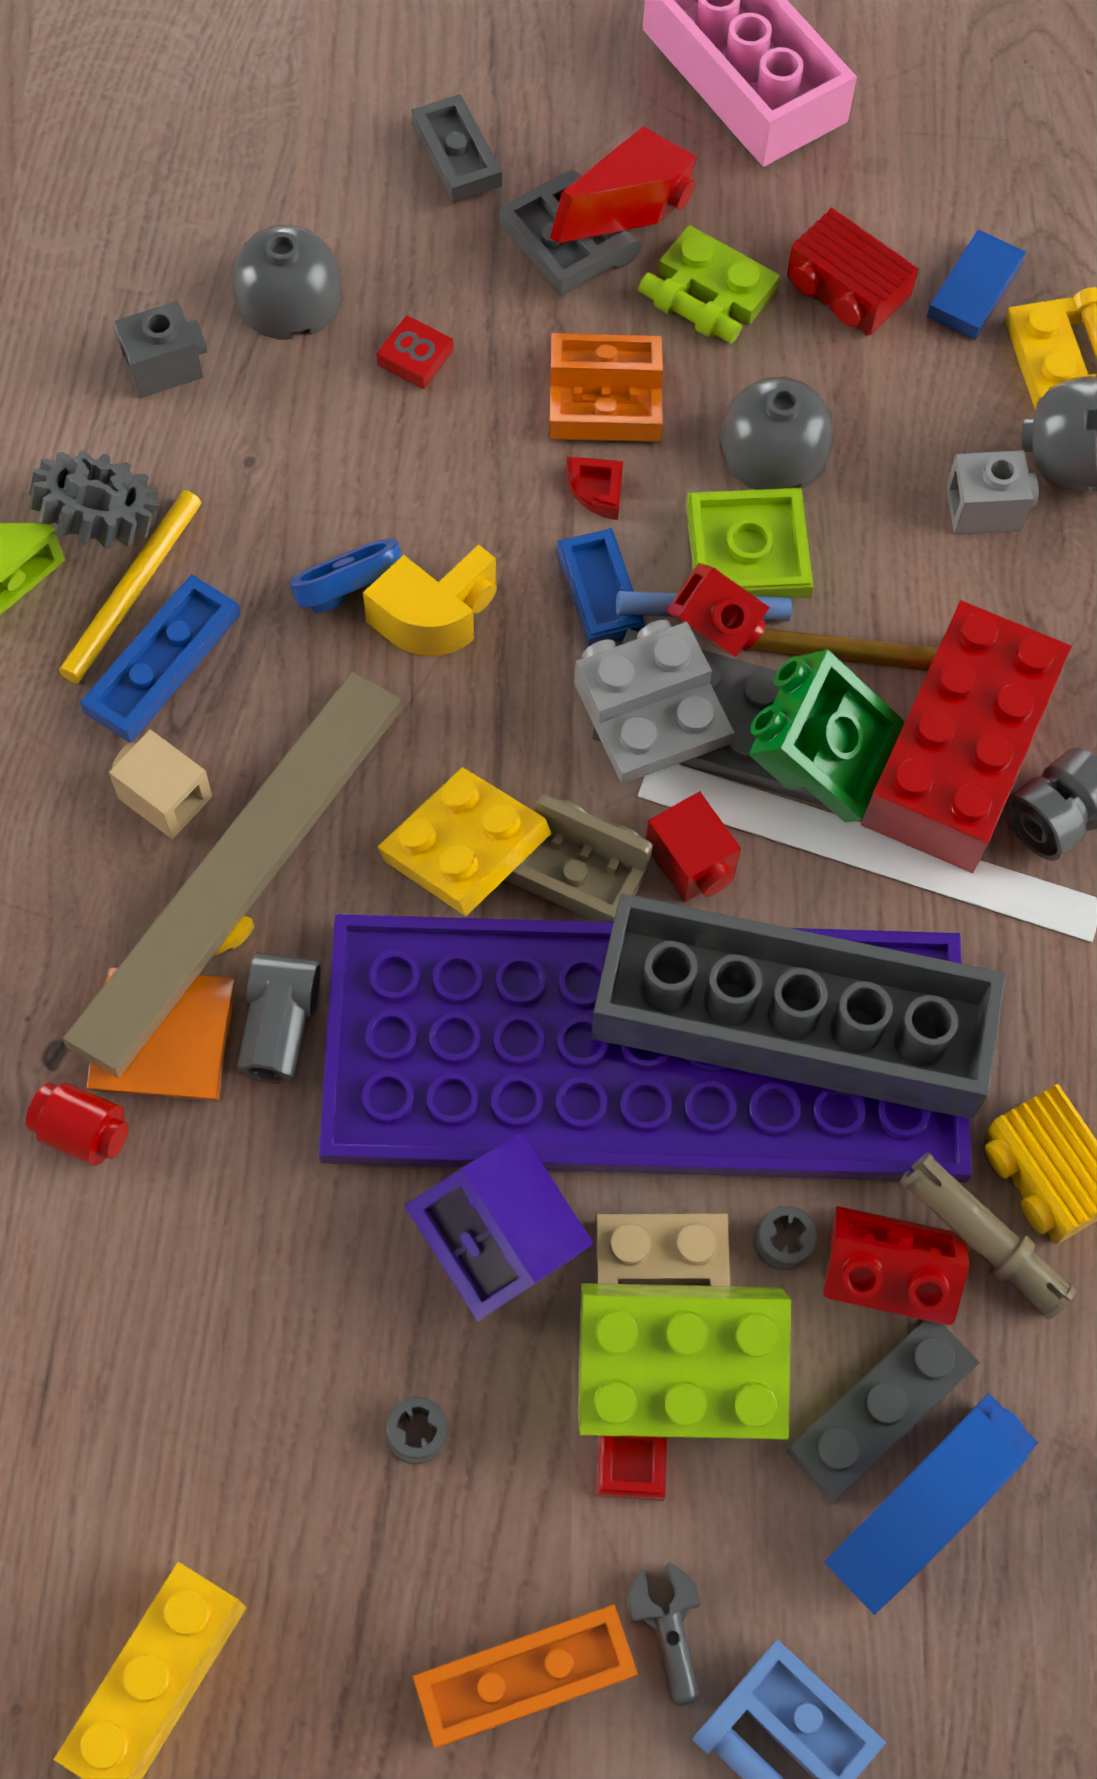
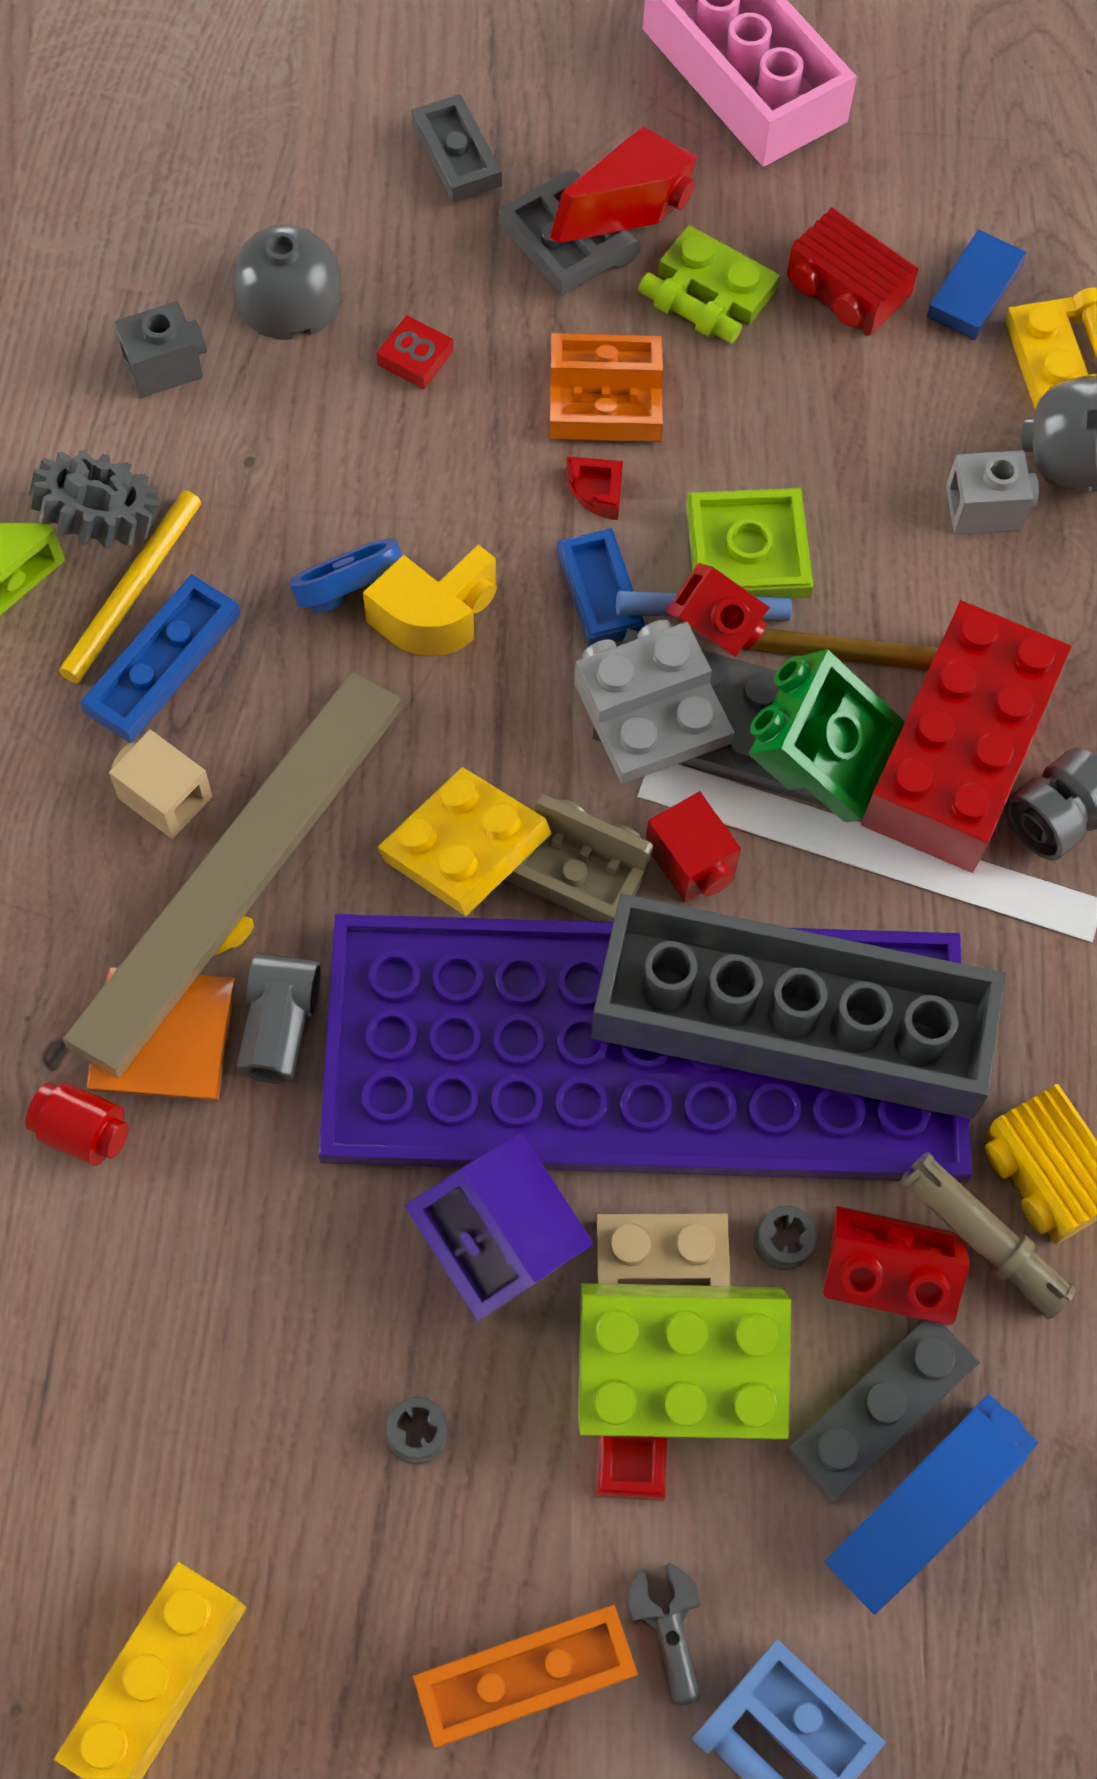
(777, 434): dark grey cylinder -> none

